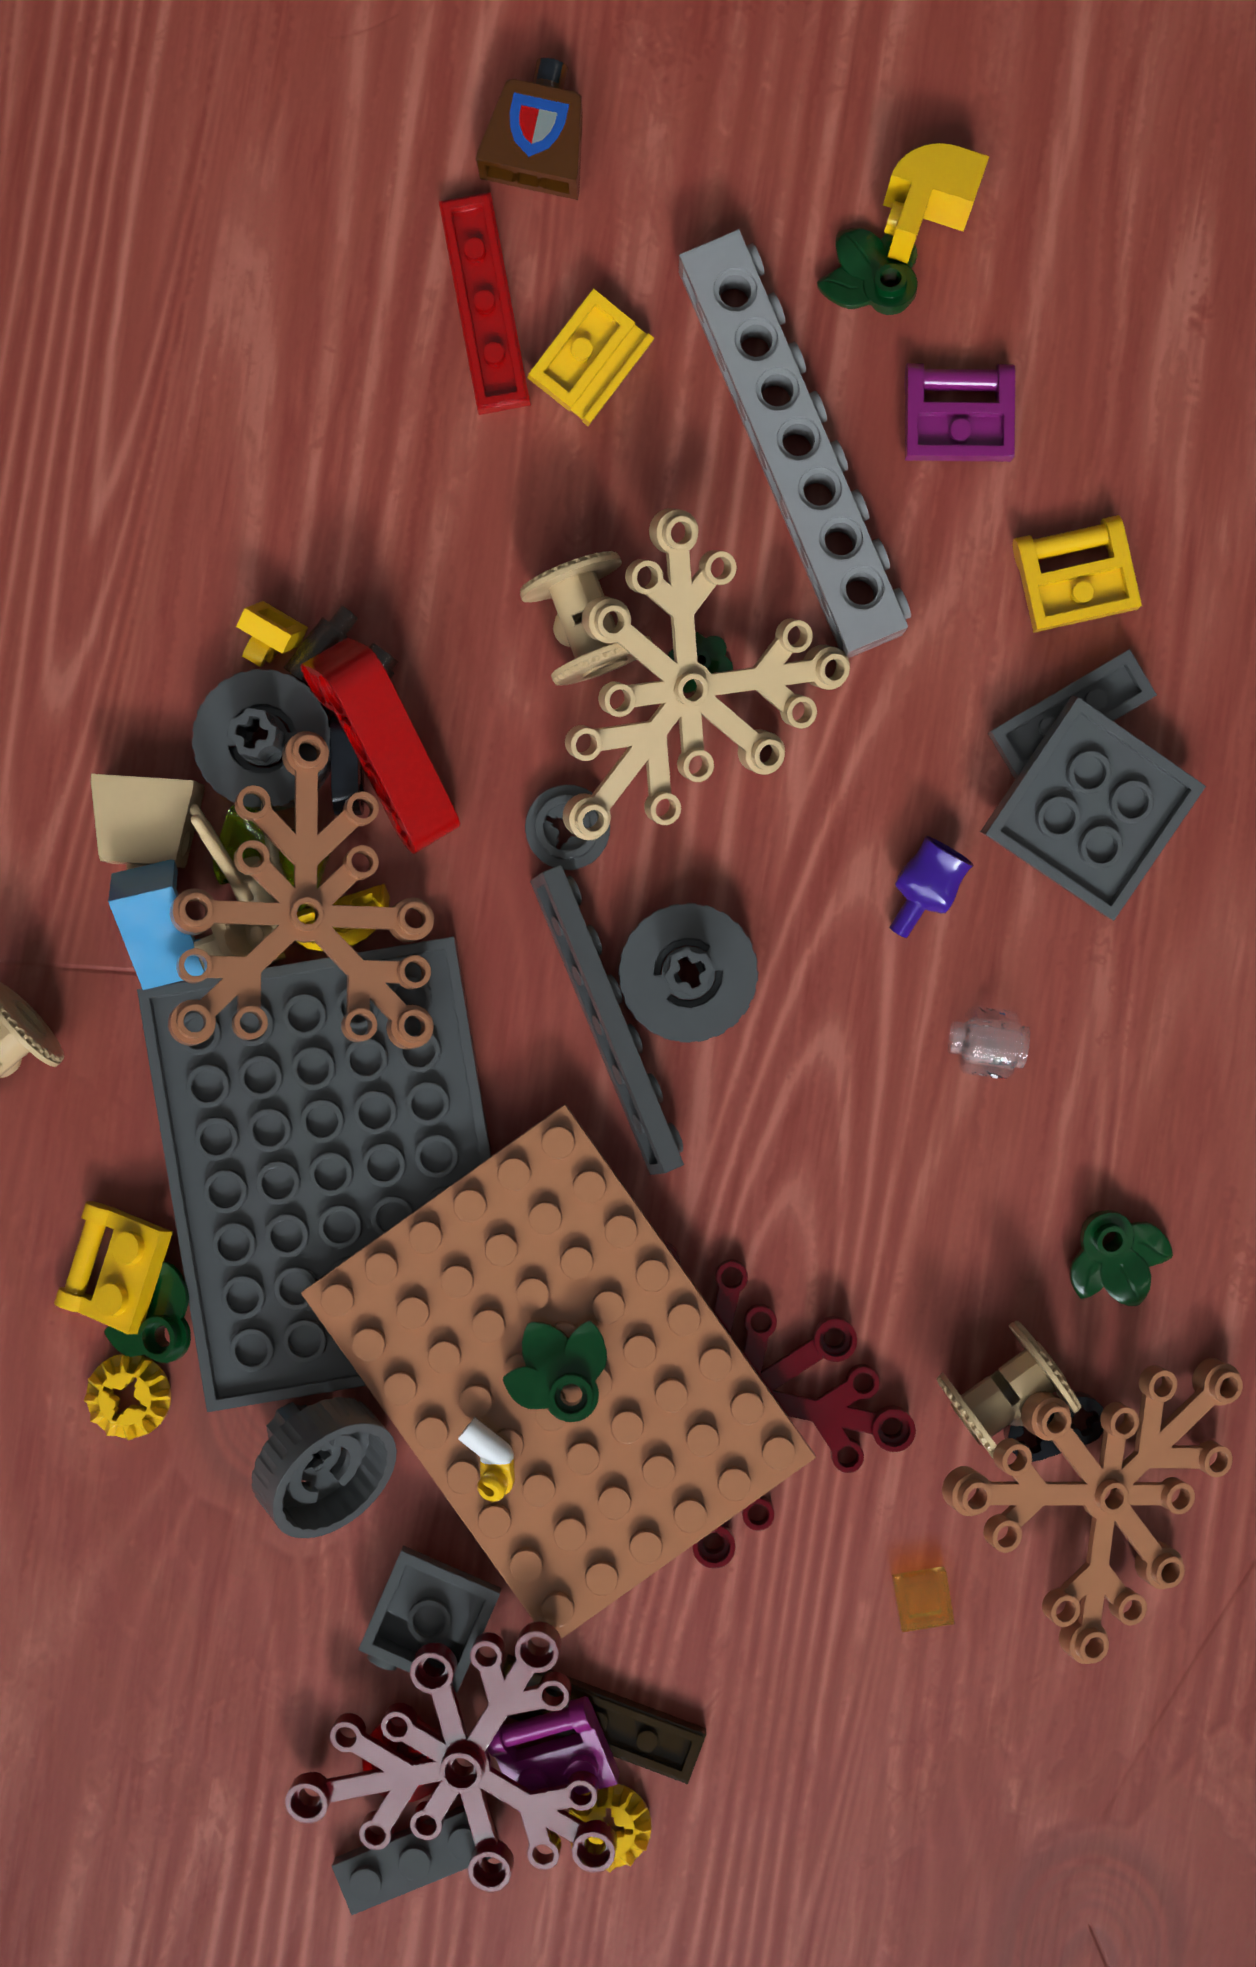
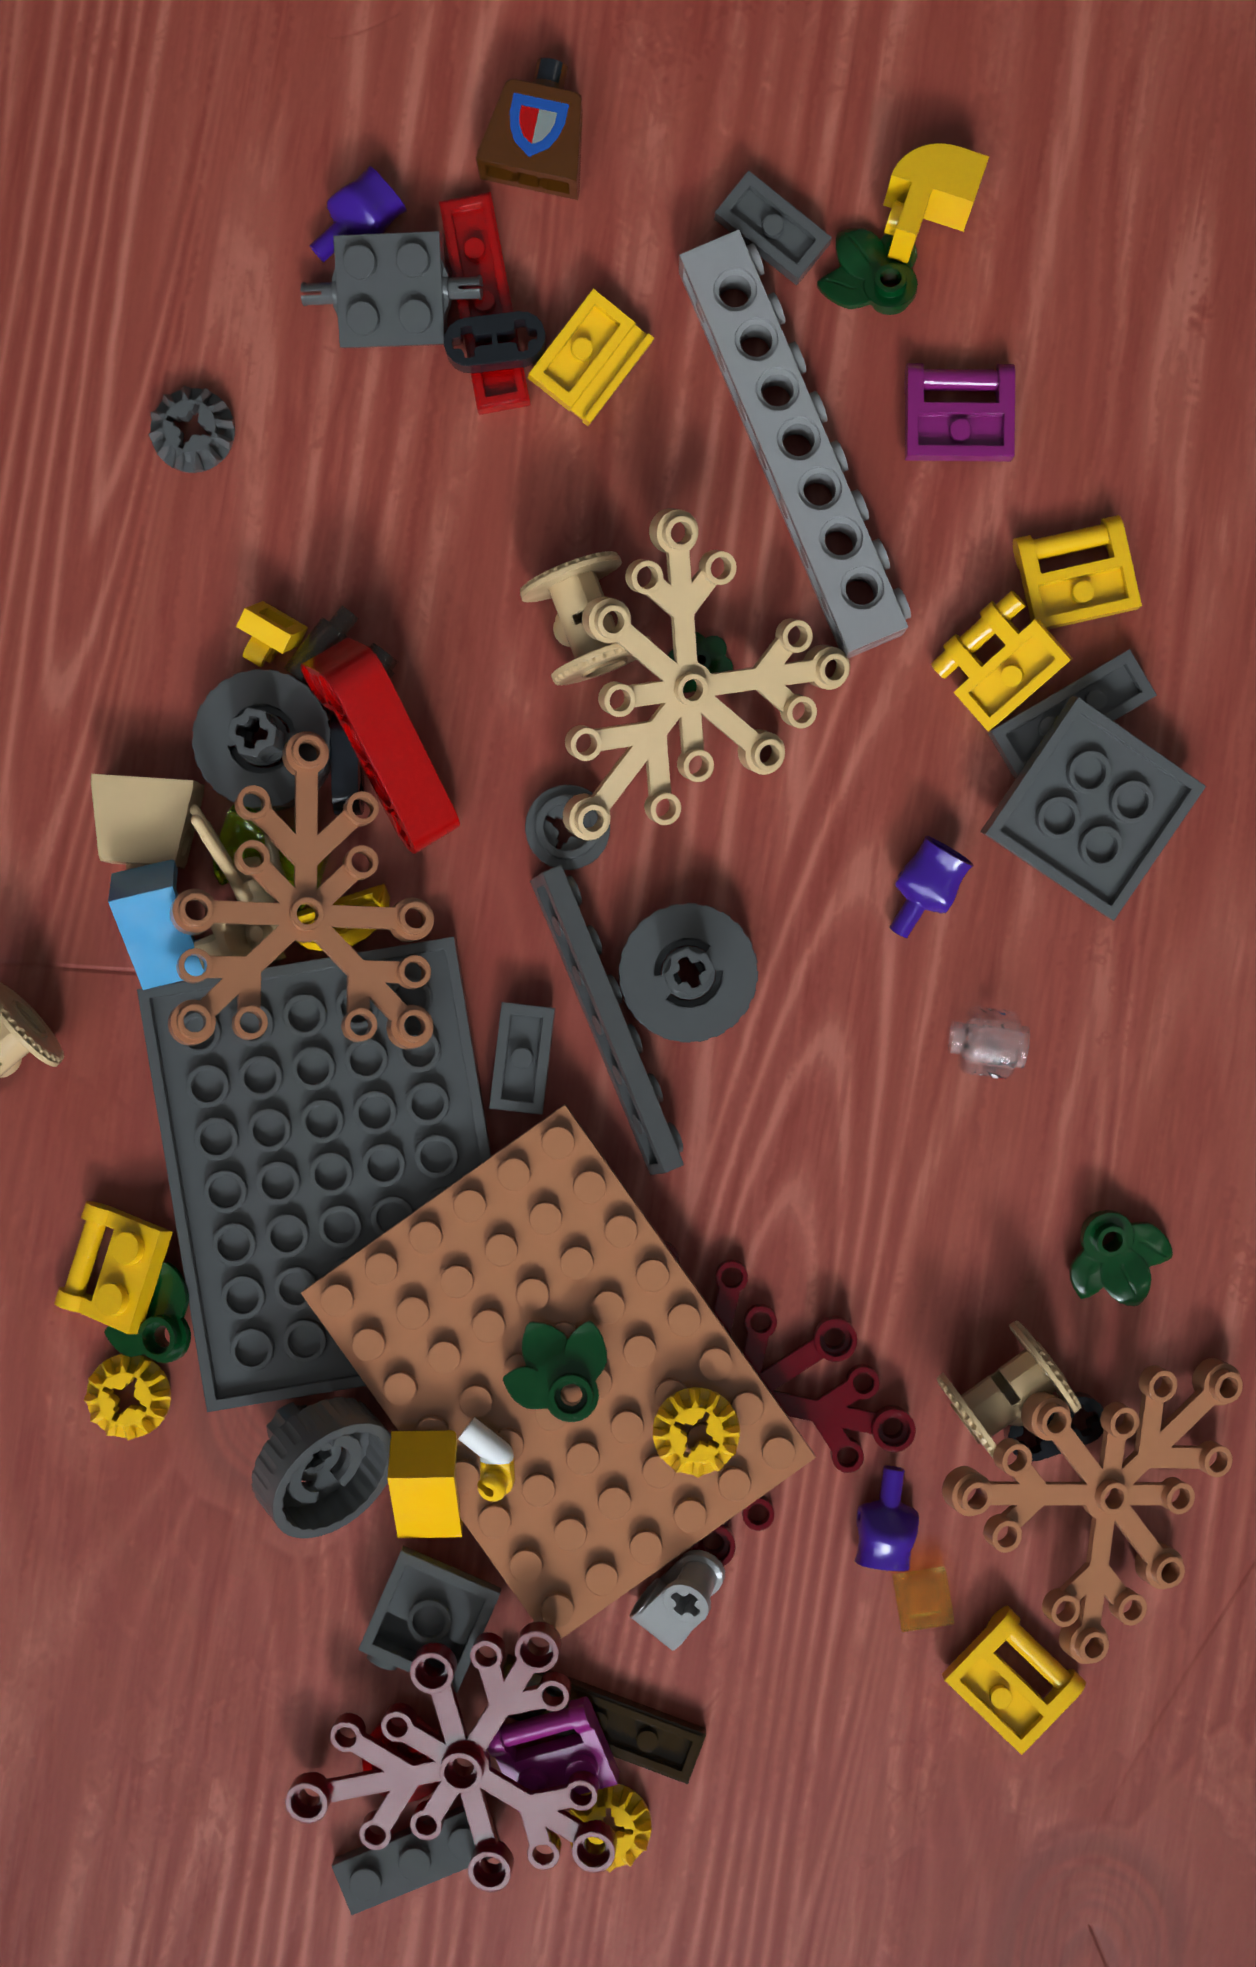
(201, 451): none -> dark grey gear
(359, 209): none -> dark purple piece
(391, 289): none -> dark grey plate
(424, 1484): none -> yellow panel
(494, 329): none -> black beam
(522, 1058): none -> dark grey plate
(679, 1598): none -> light grey piece
(689, 1407): none -> yellow gear
(774, 226): none -> dark grey plate
(887, 1526): none -> dark purple piece
(1001, 1692): none -> yellow plate
(1009, 675): none -> yellow plate

